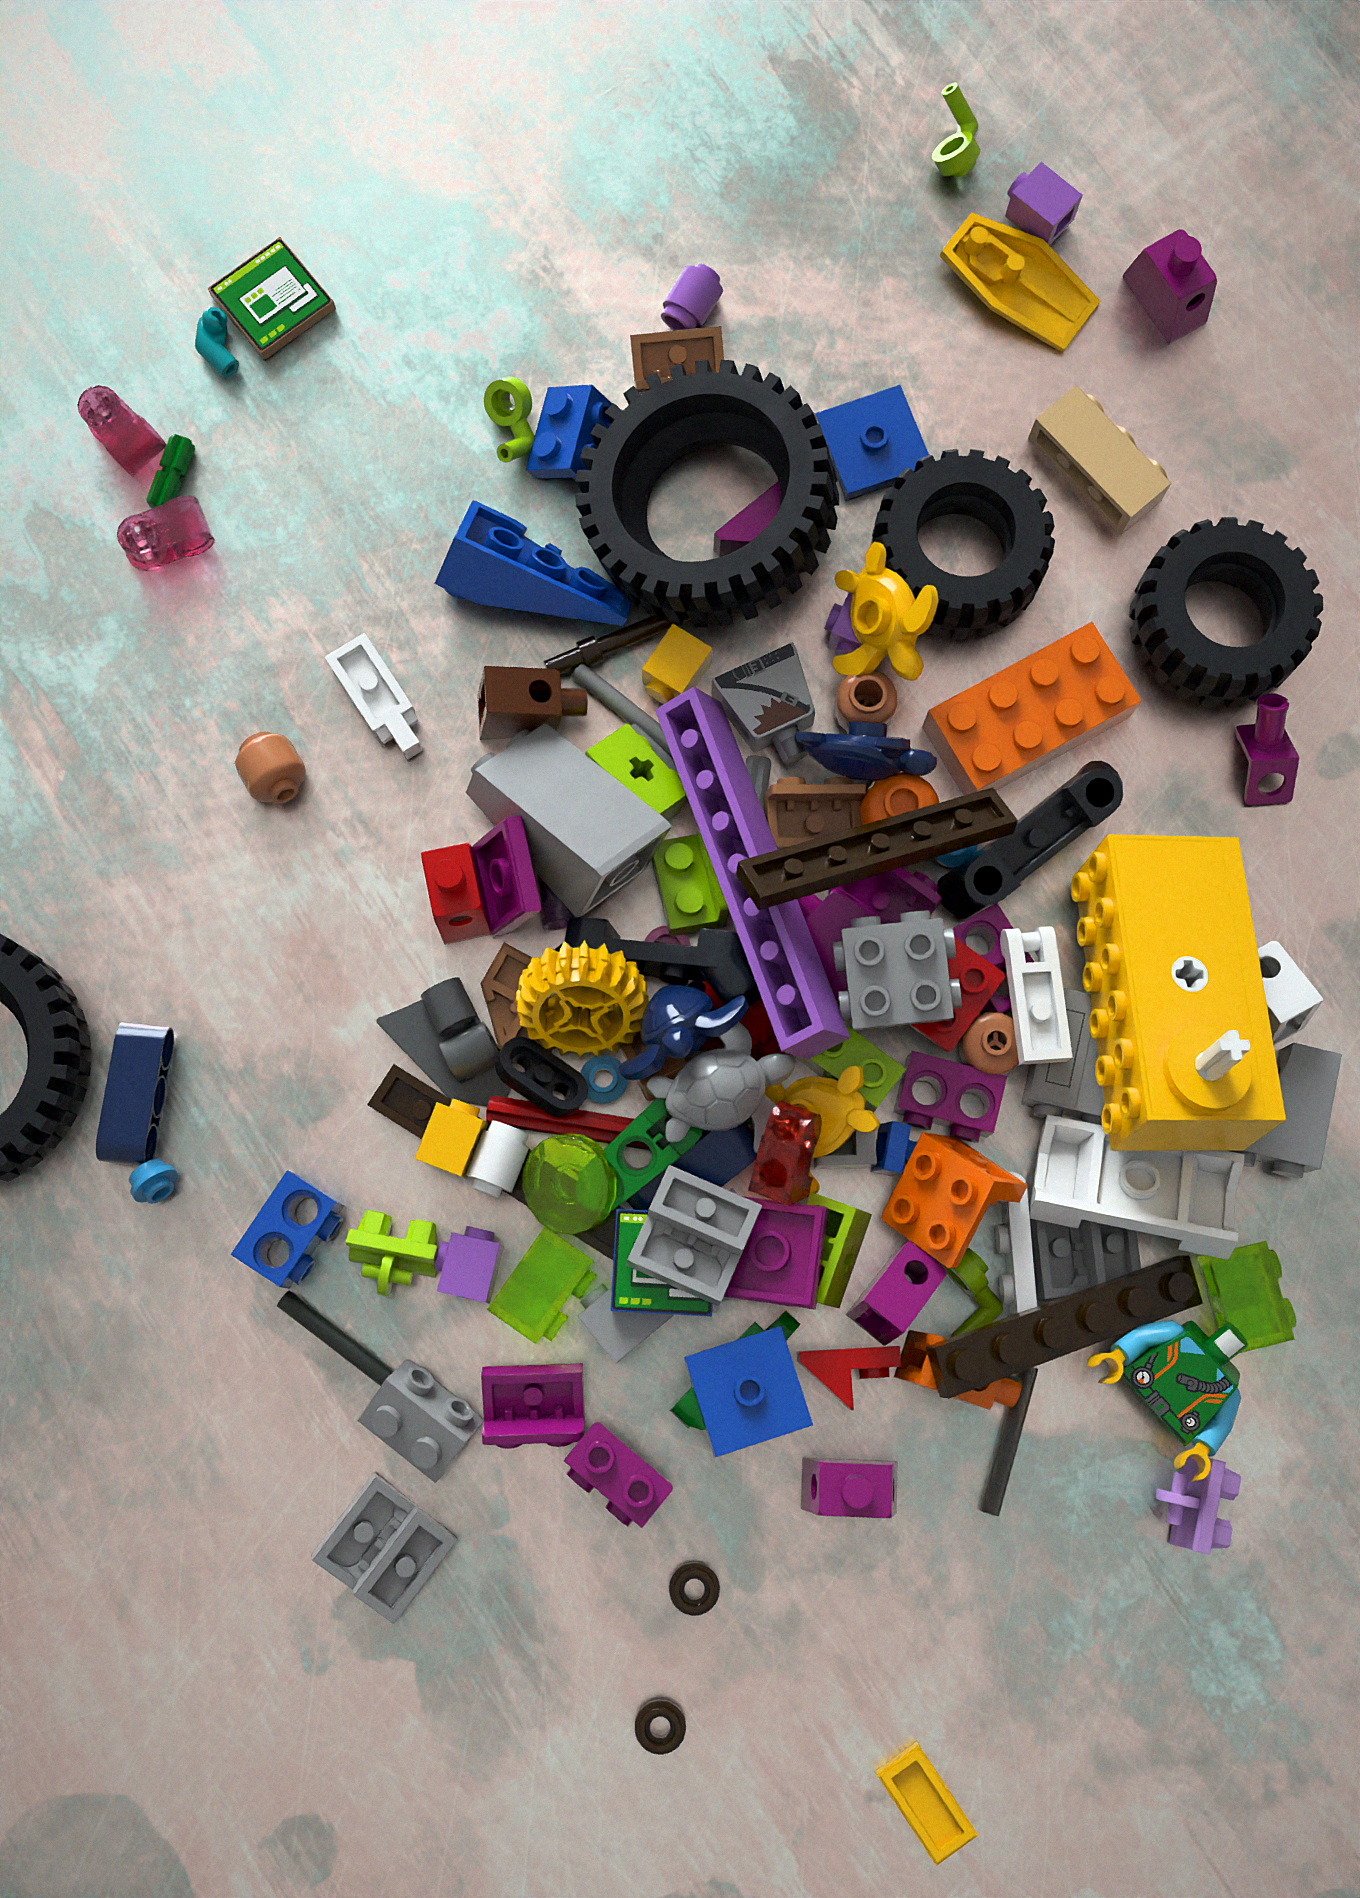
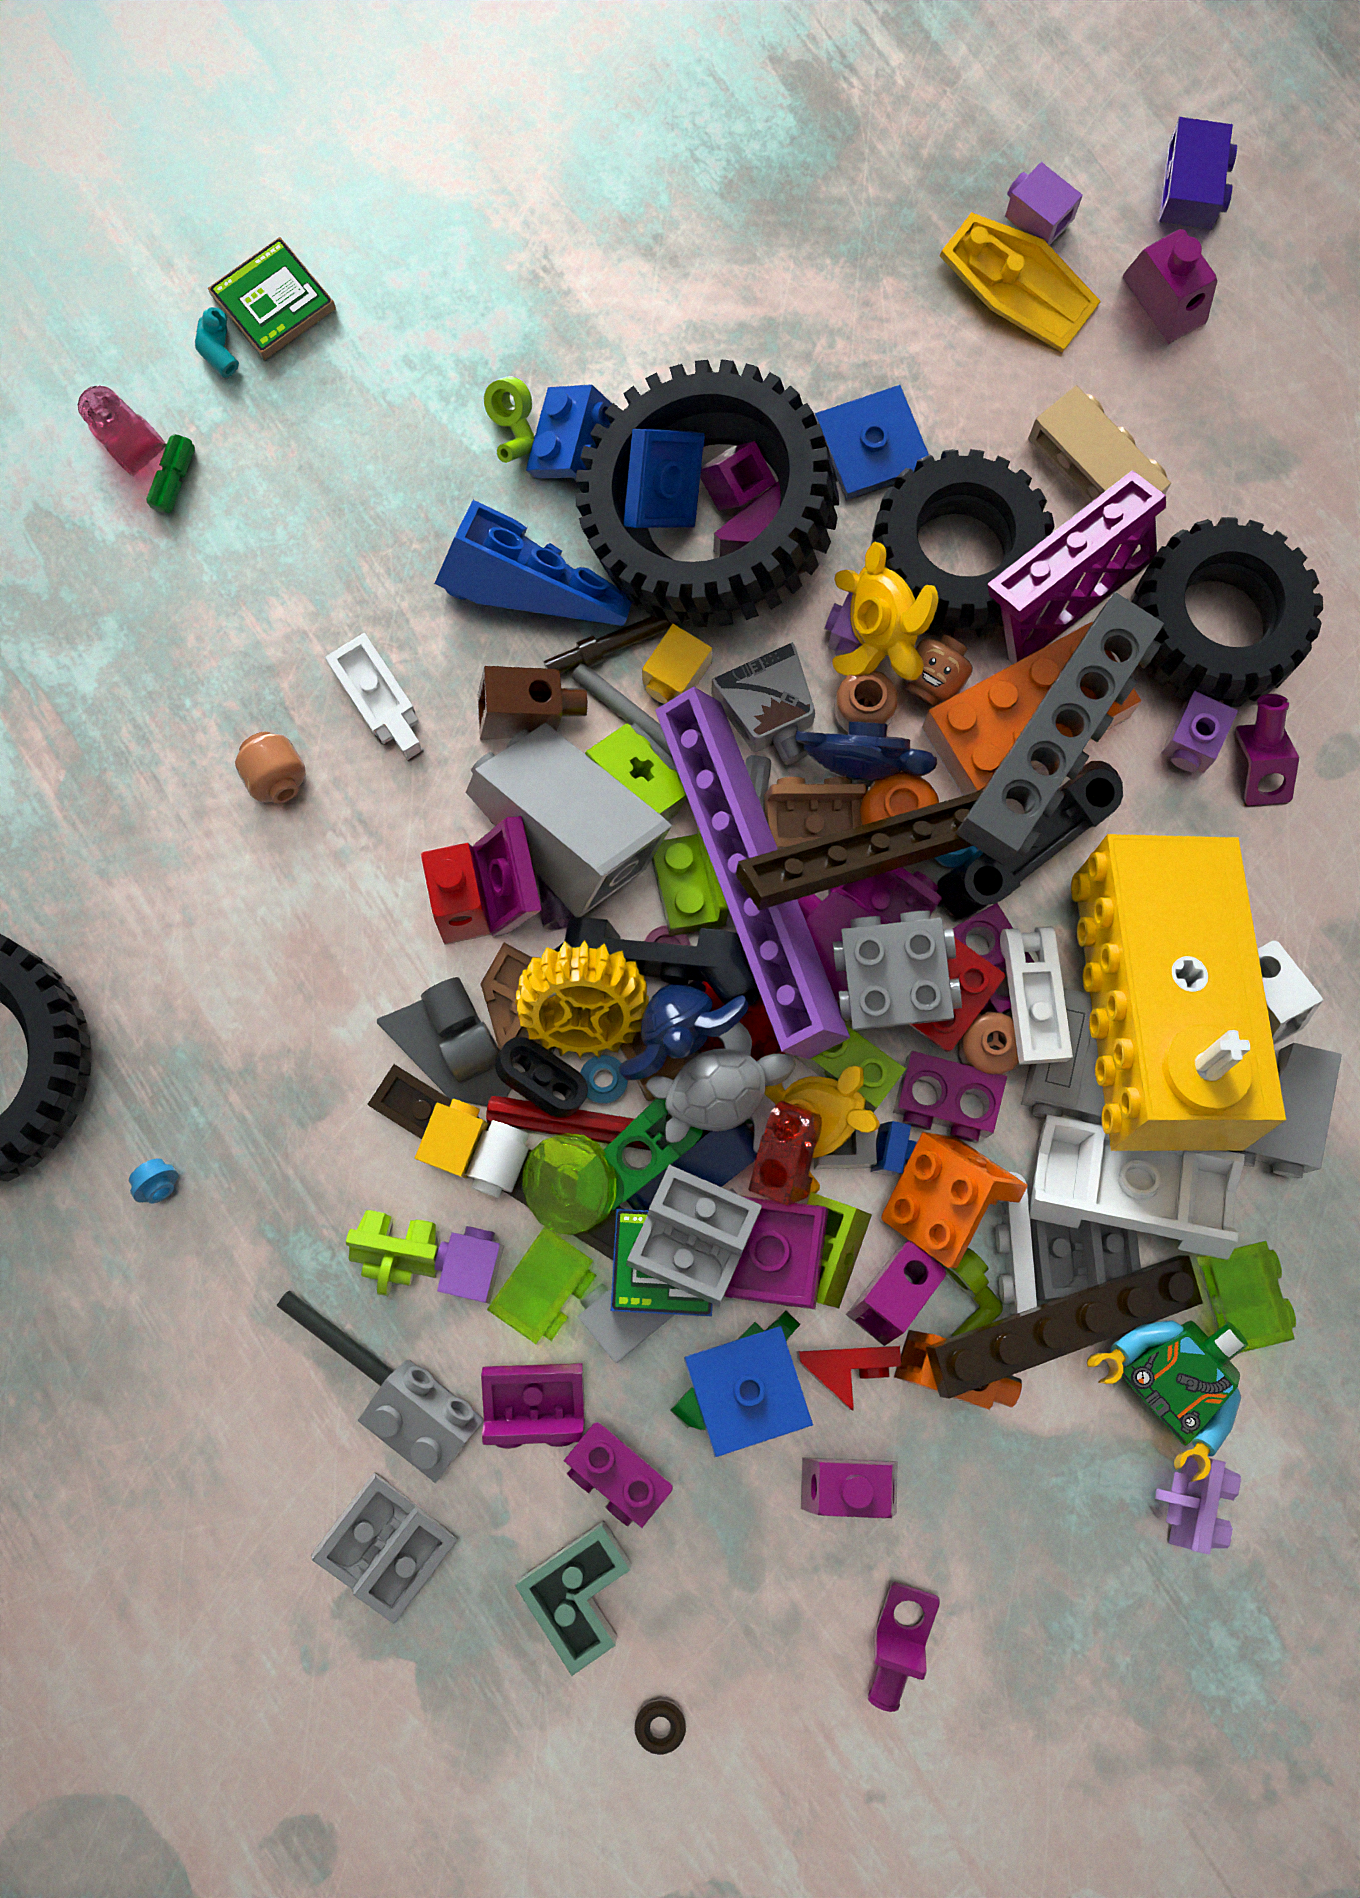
(134, 1093): dark blue beam -> none
(171, 533): clear pink piece -> none
(278, 1222): blue brick -> none
(562, 1593): none -> sand green brick
(663, 478): none -> blue plate
(666, 349): medium nougat bracket -> none
(687, 1604): dark brown plate -> none
(692, 298): medium lavender brick -> none
(736, 476): none -> magenta brick
(900, 1648): none -> magenta bracket
(926, 1803): yellow tile -> none
(943, 670): none -> nougat head
(958, 152): lime plate -> none
(1008, 1445): clear smoke piece -> none
(1080, 545): none -> magenta fence
(1117, 628): none -> dark grey brick
(1197, 173): none -> dark purple brick
(1199, 733): none -> medium lavender brick

